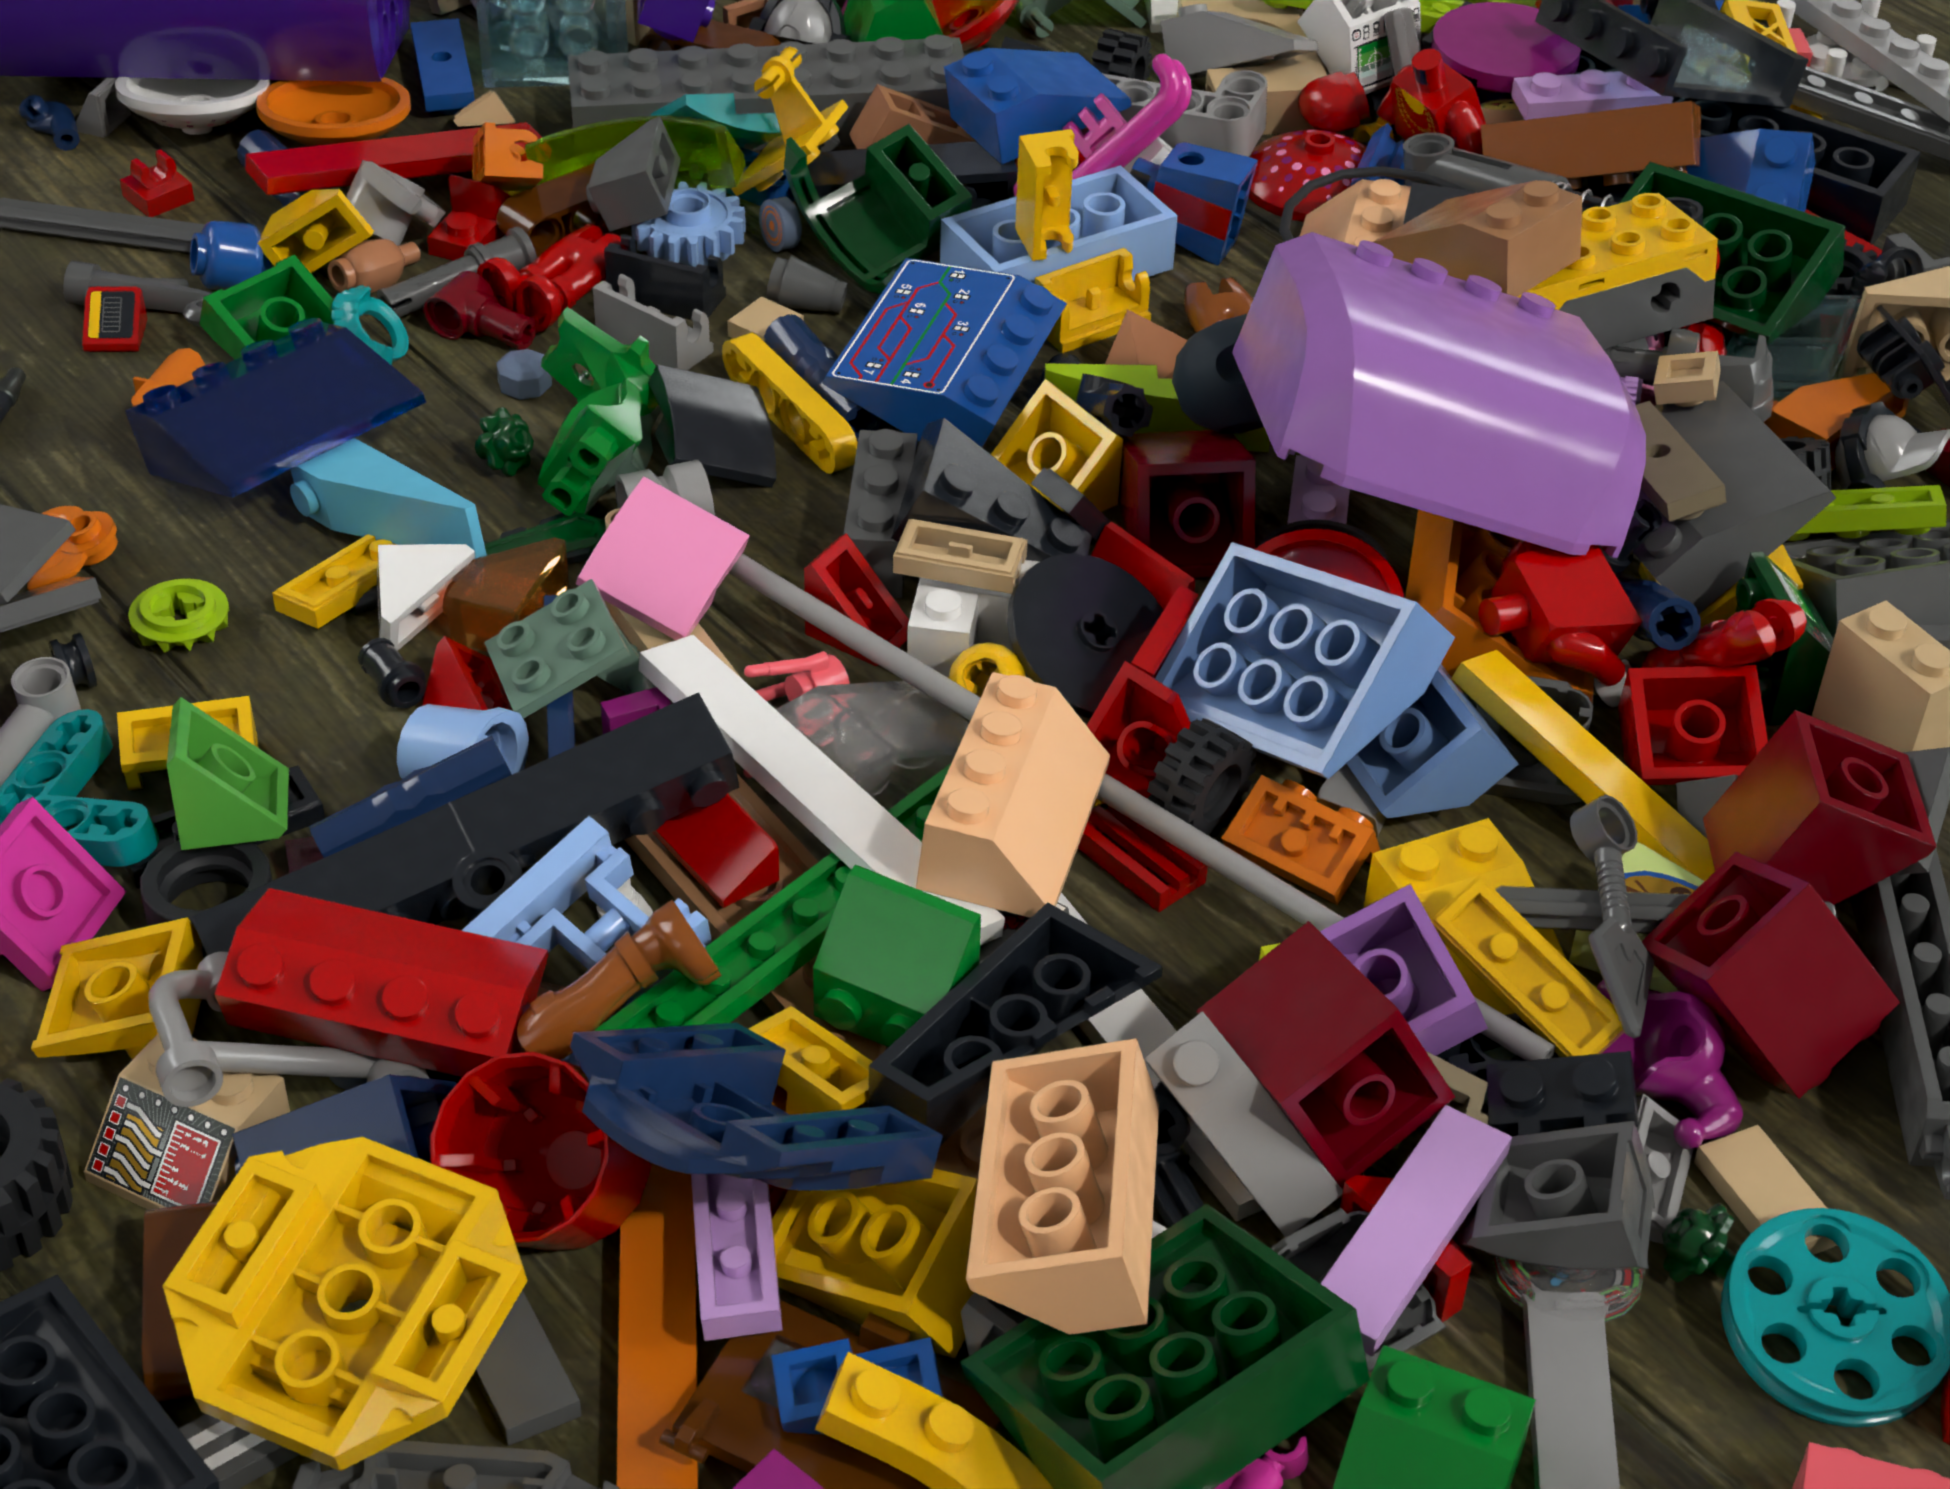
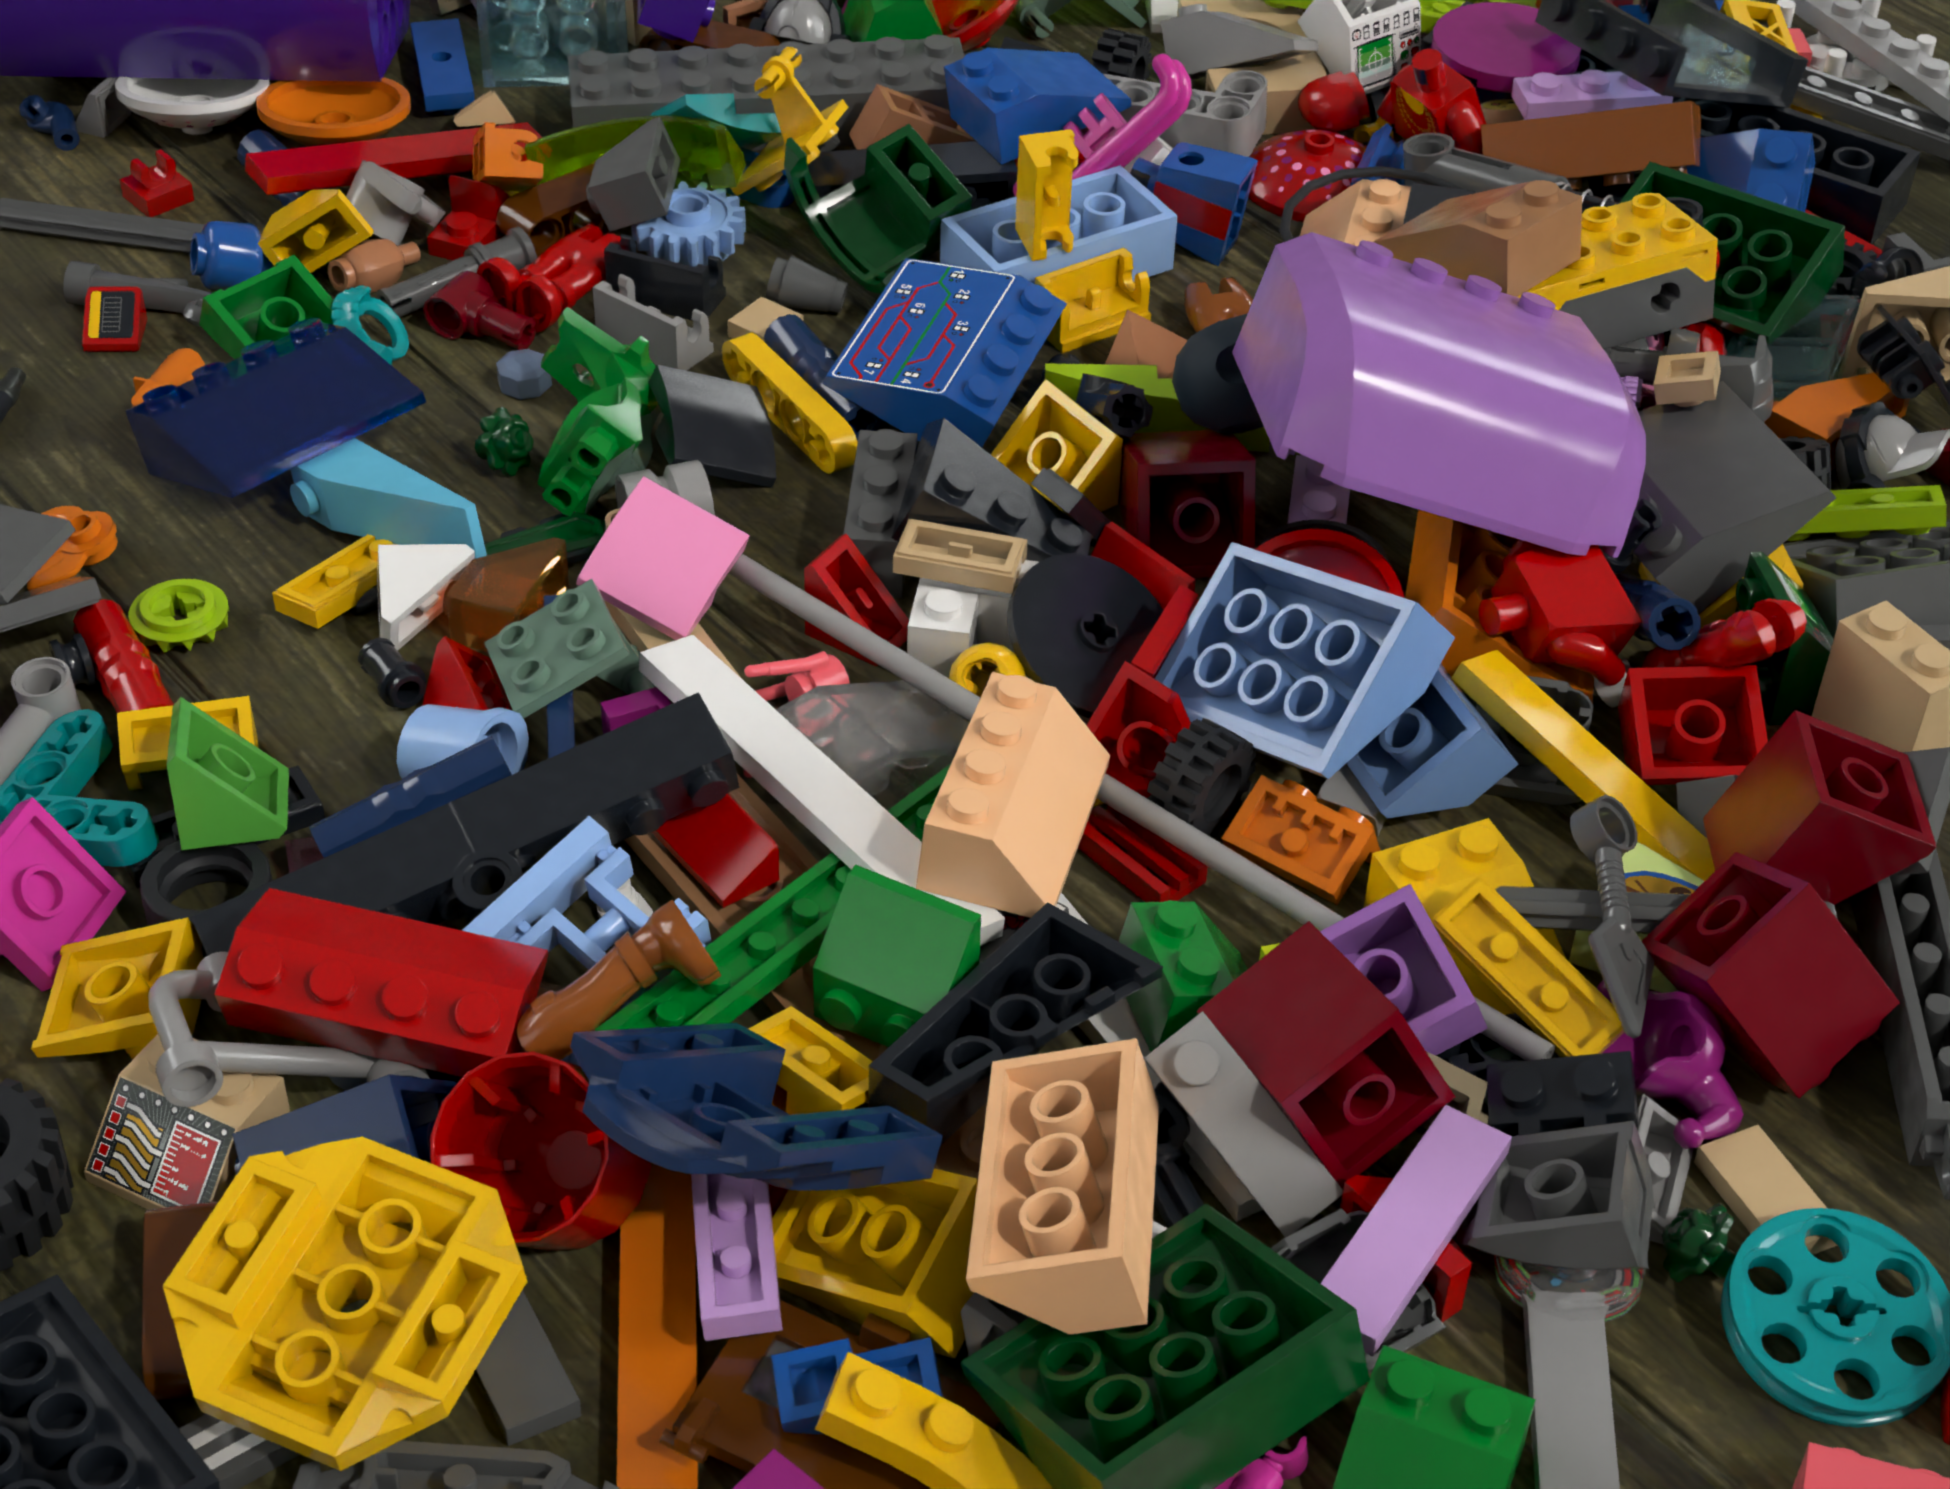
(120, 658): none -> red axle
(780, 224): sand blue tile -> none
(1194, 960): none -> green slope
(1401, 37): light grey axle -> none
(1674, 473): dark tan tile -> none

